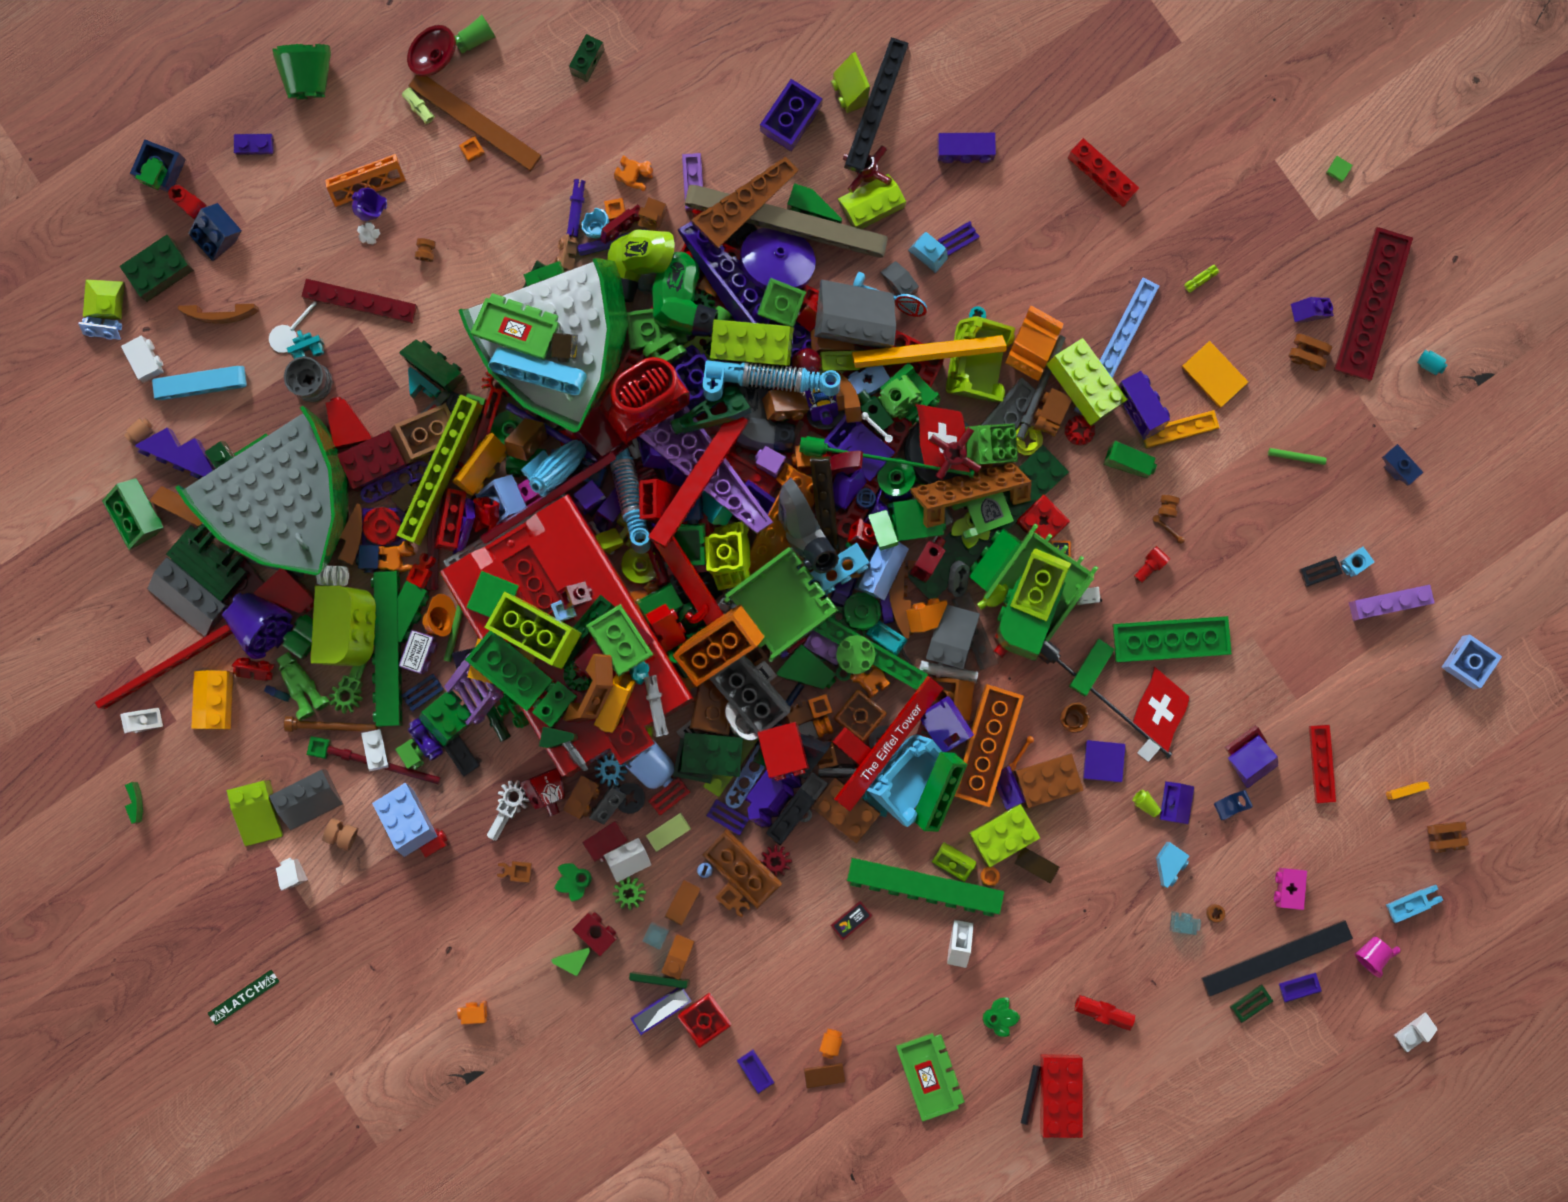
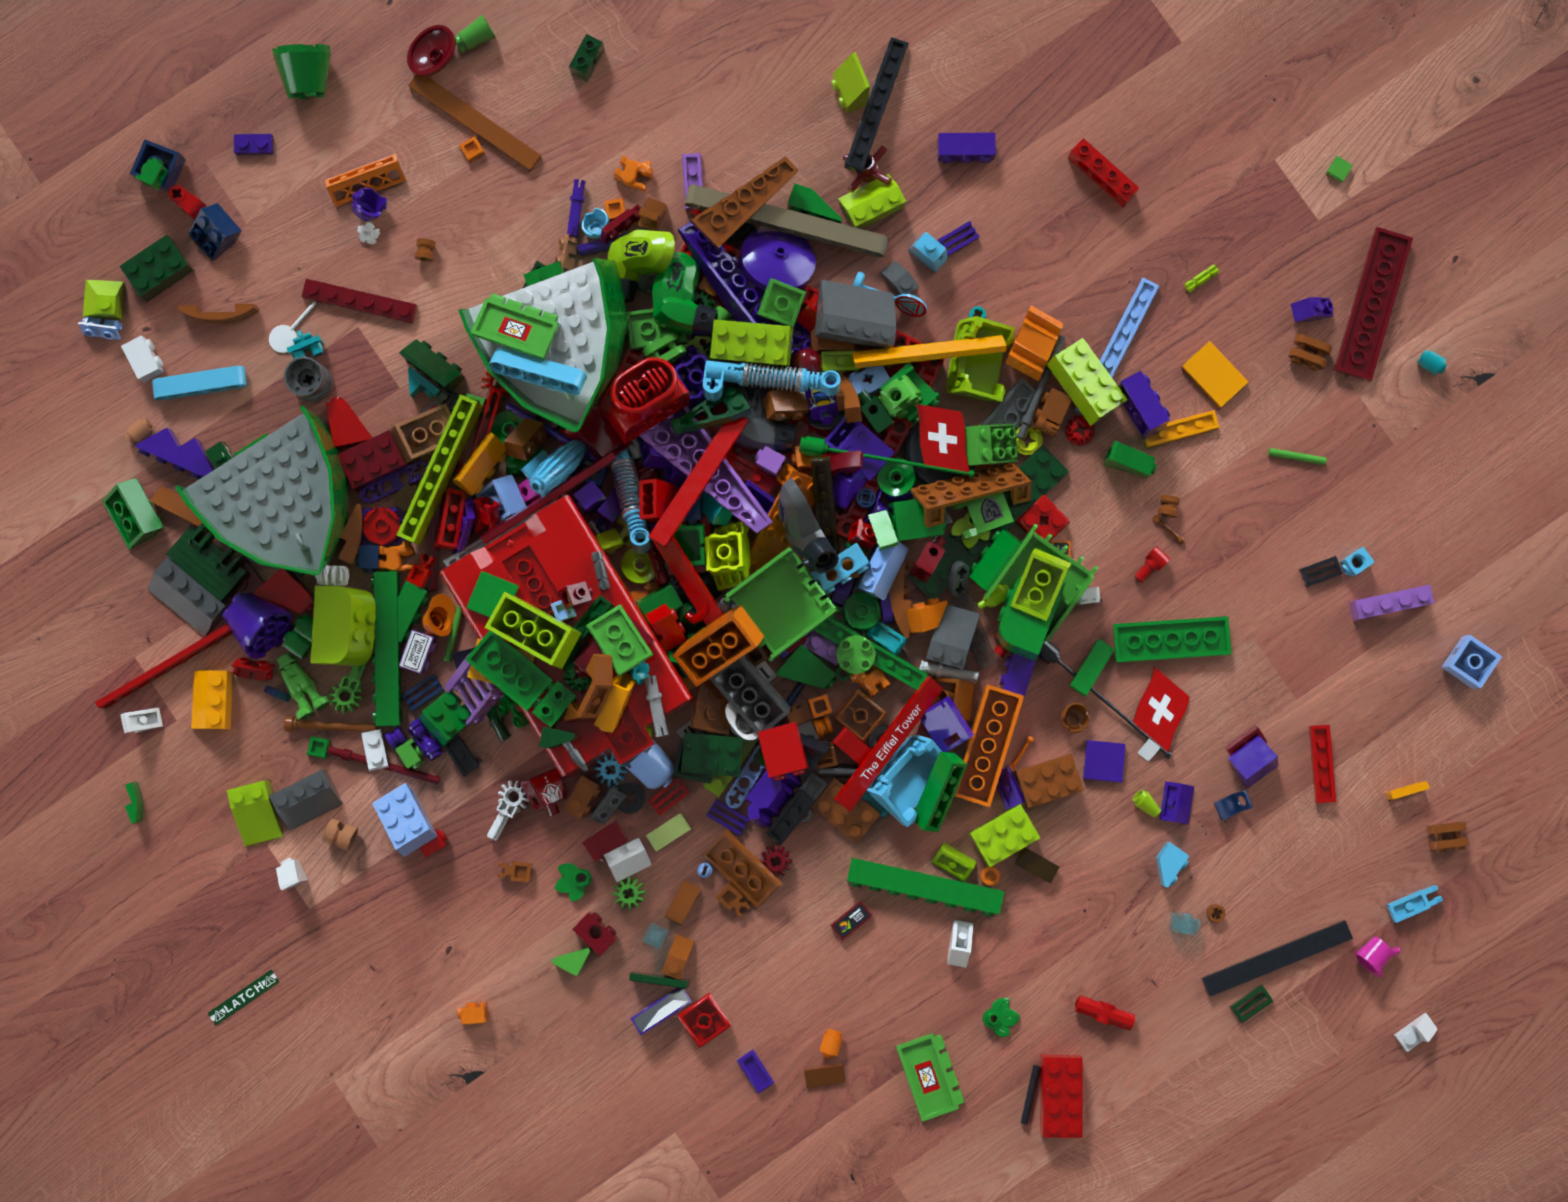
(396, 737): none -> dark purple wheel
(418, 105): yellowish green pin -> none
(564, 346): dark brown brick -> none
(600, 570): none -> dark grey axle
(791, 115): dark purple brick -> none
(888, 438): white hinge -> none
(960, 445): dark red bar -> none
(1017, 674): none -> dark purple brick
(1294, 898): dark pink brick -> none
(1300, 987): dark purple tile -> none
(1401, 466): dark blue brick -> none

